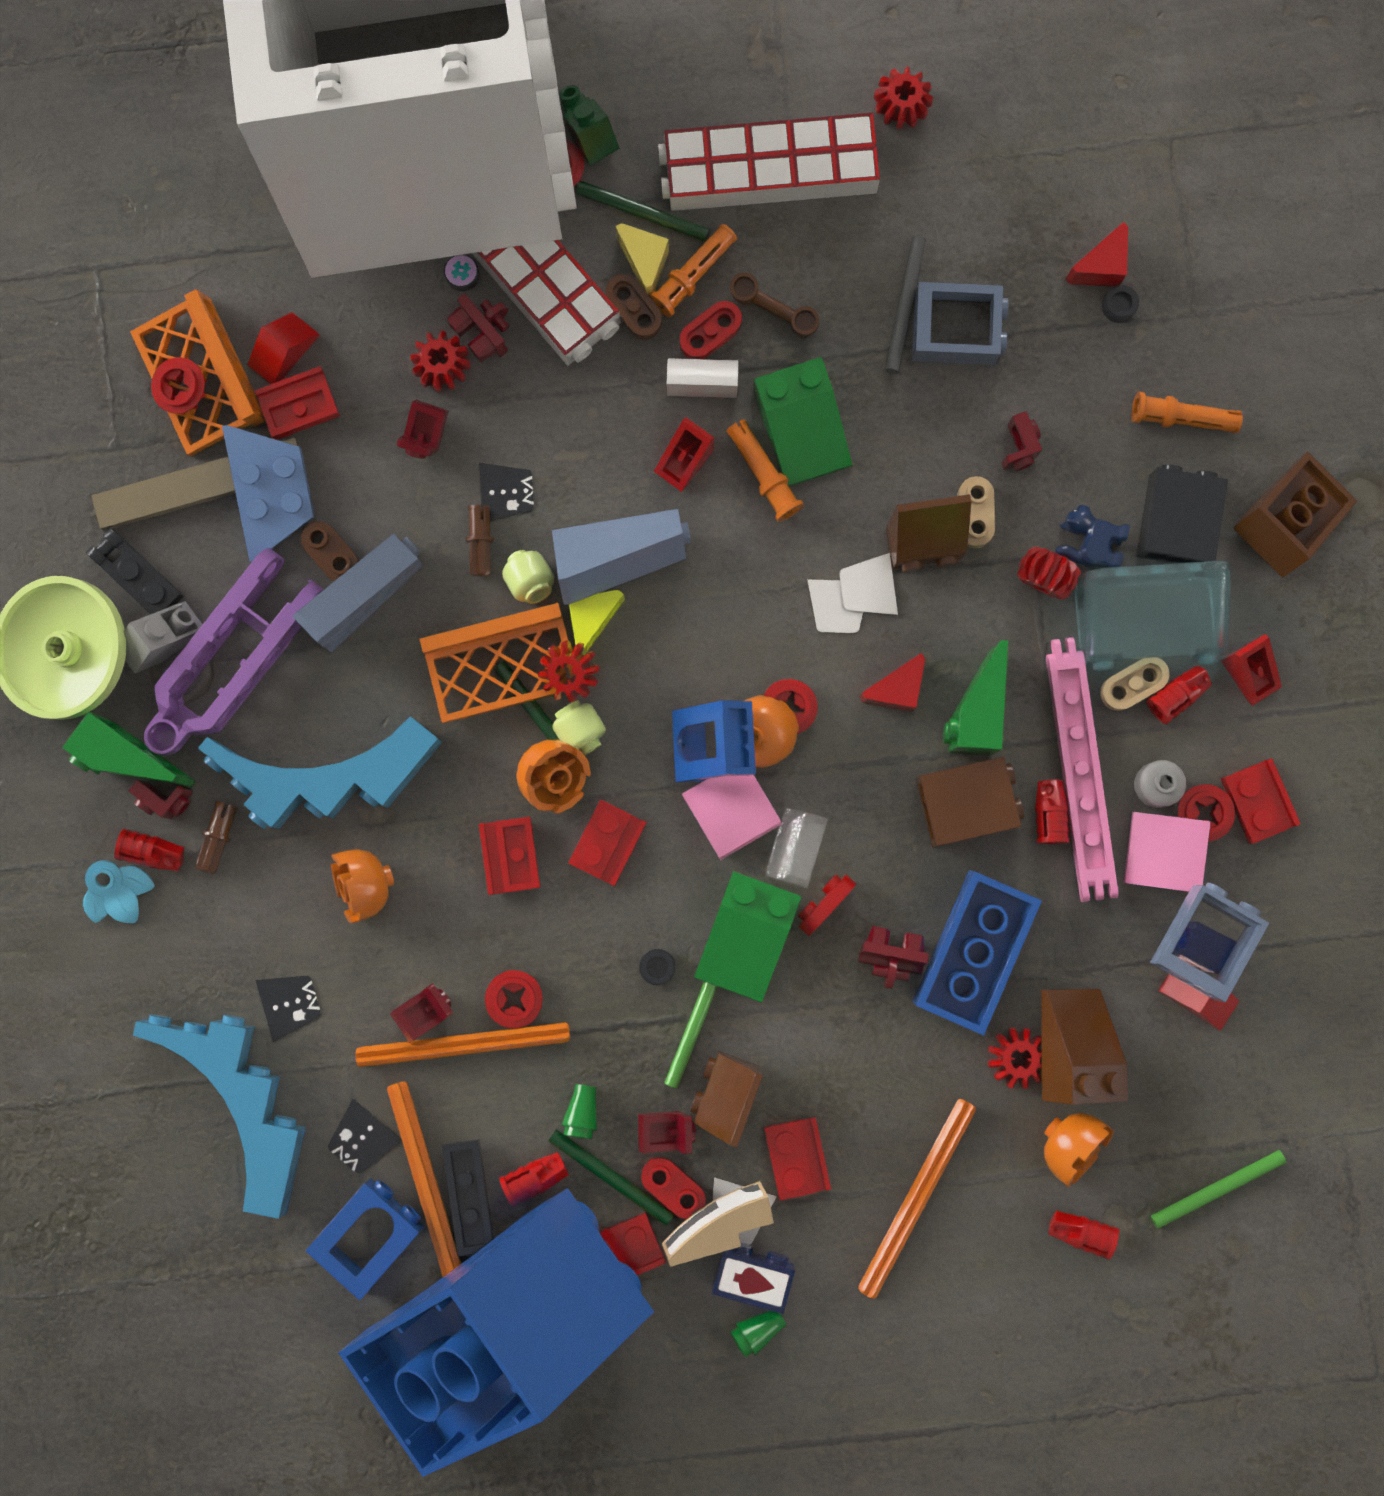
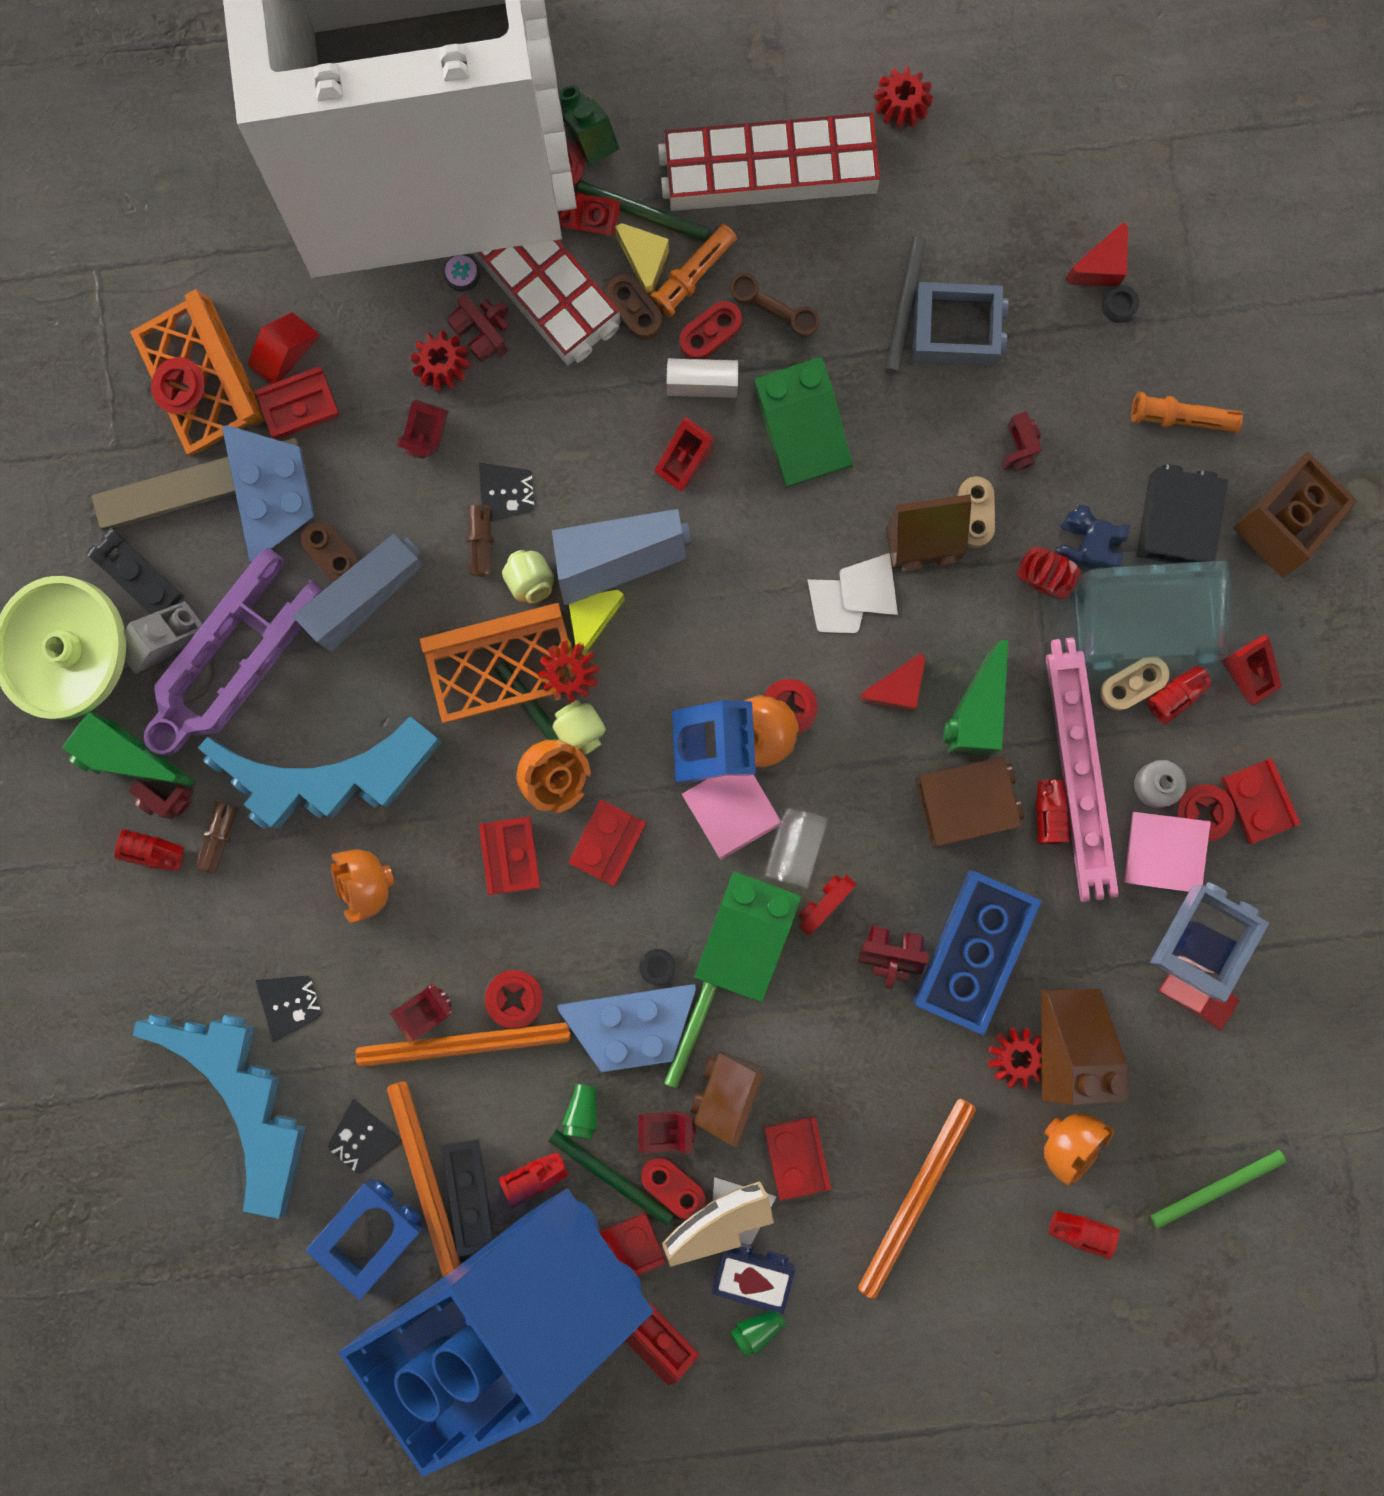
(117, 897): medium azure plate -> none
(592, 215): none -> red slope
(631, 1027): none -> medium blue wing
(662, 1348): none -> red slope
(772, 484): orange pin -> none

